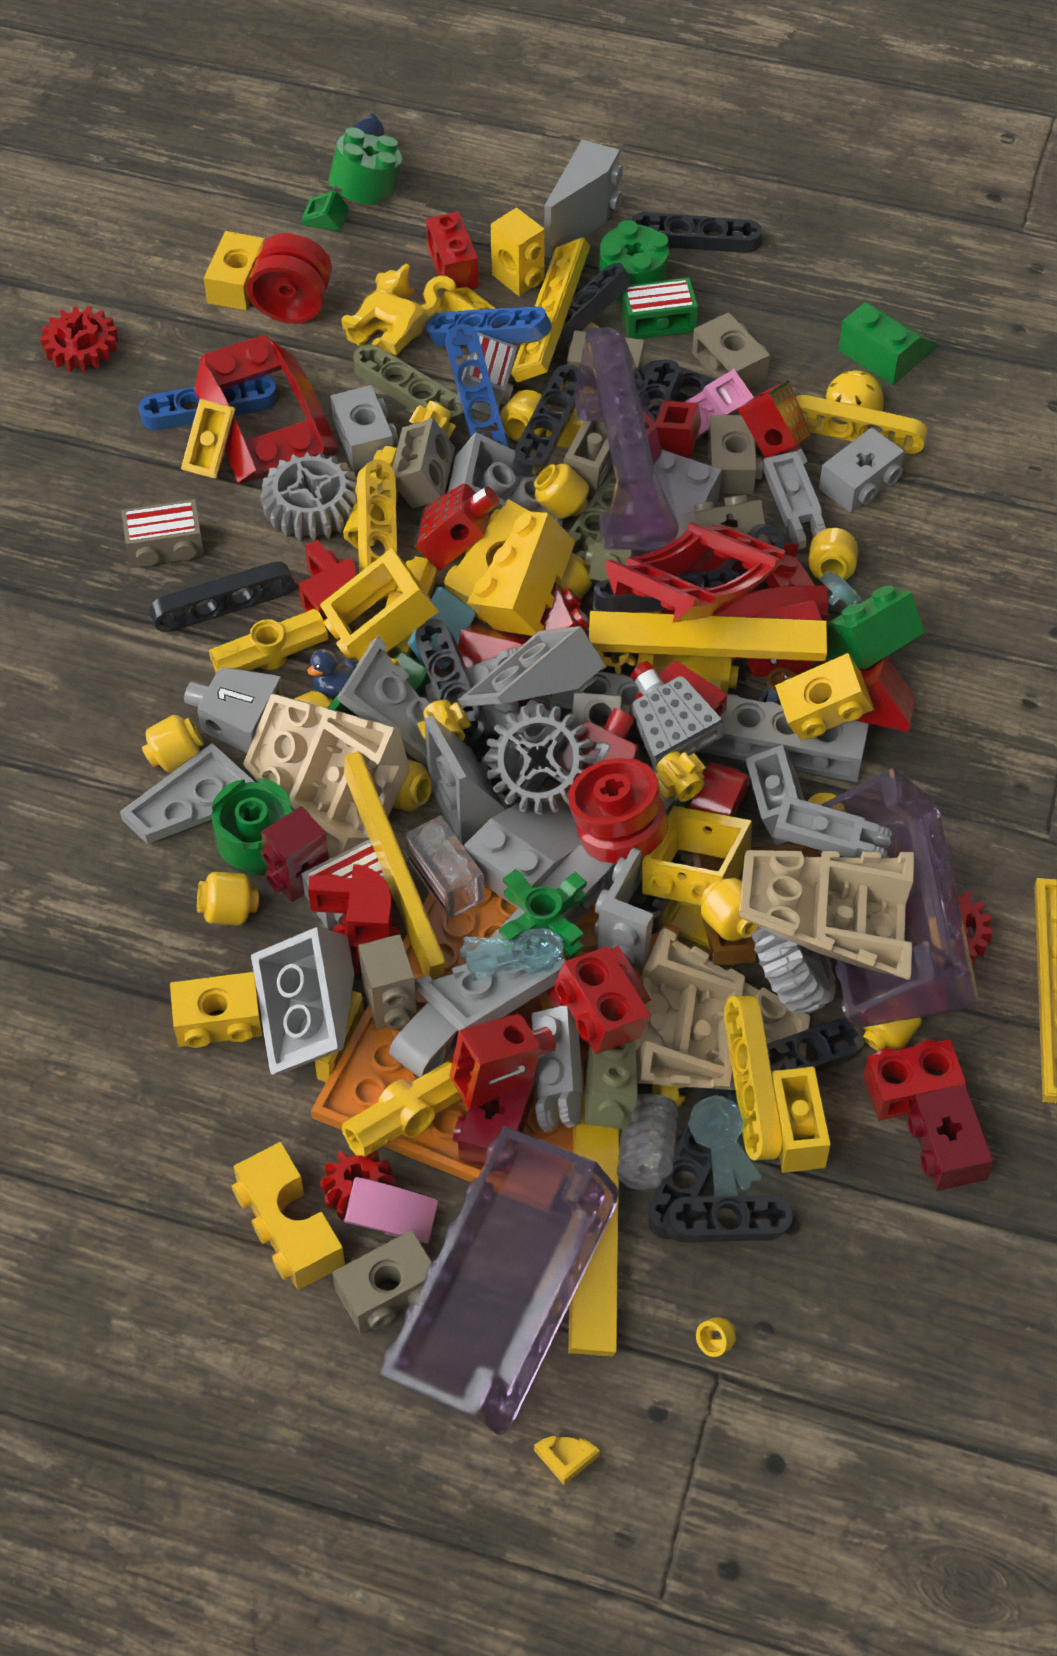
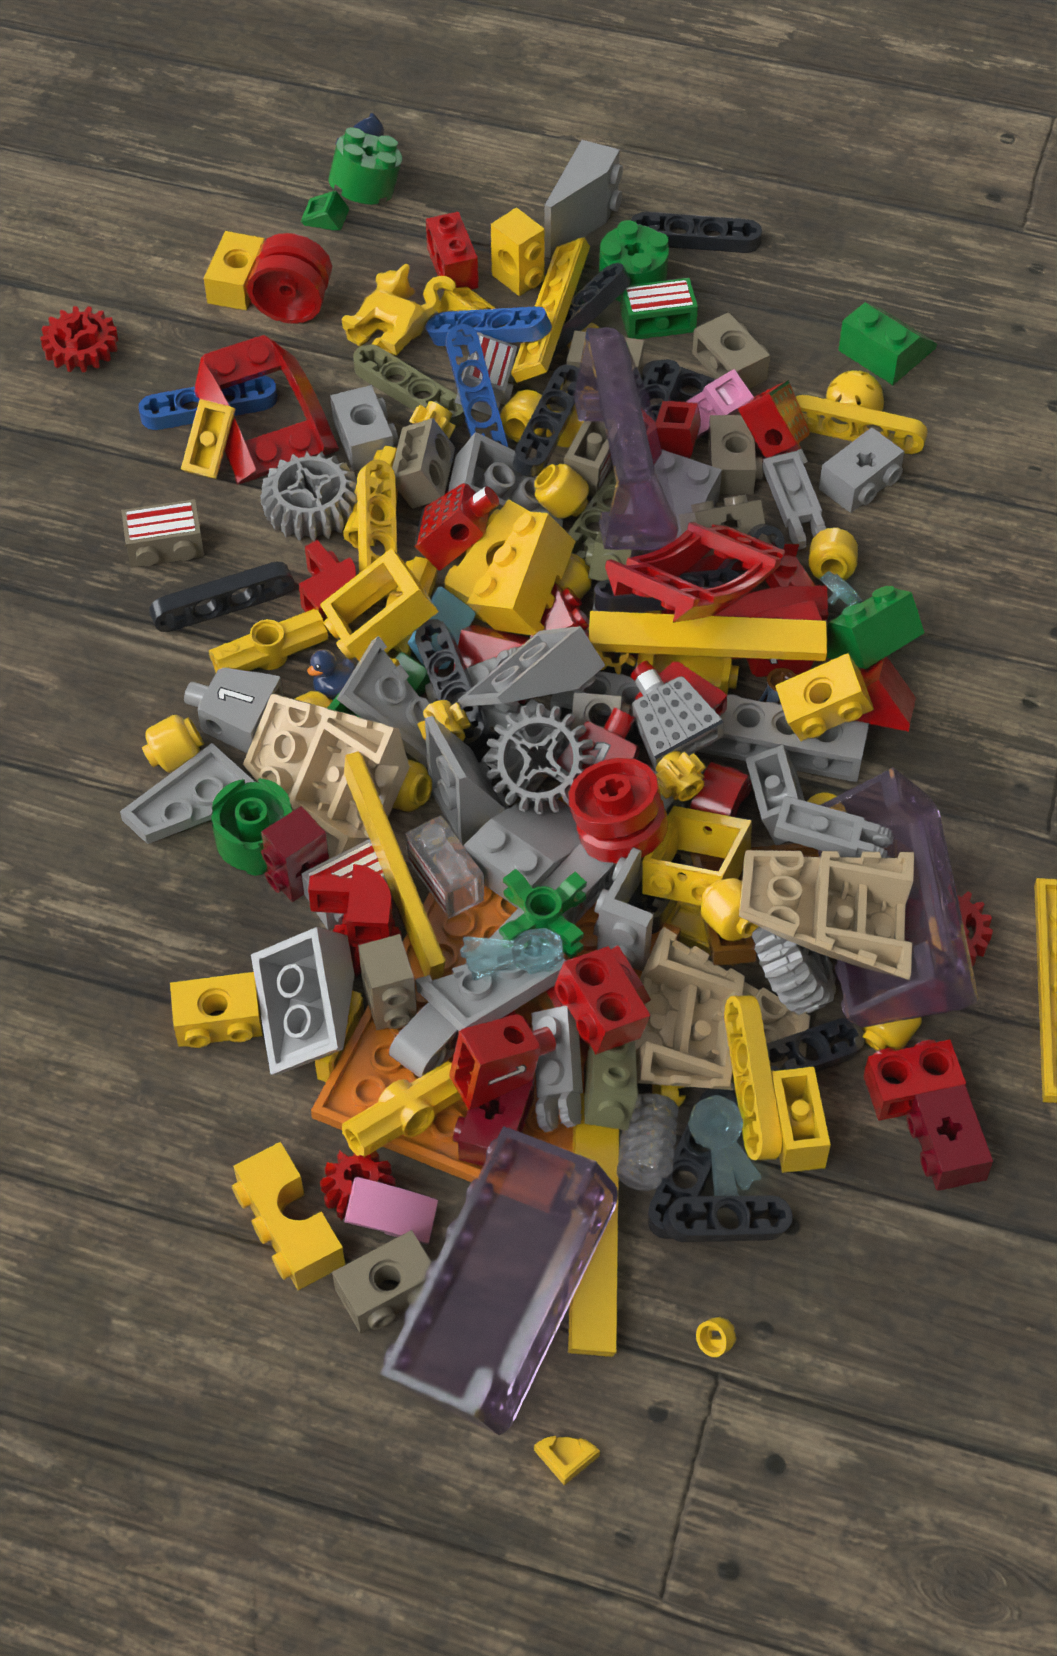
(226, 898): yellow head -> none

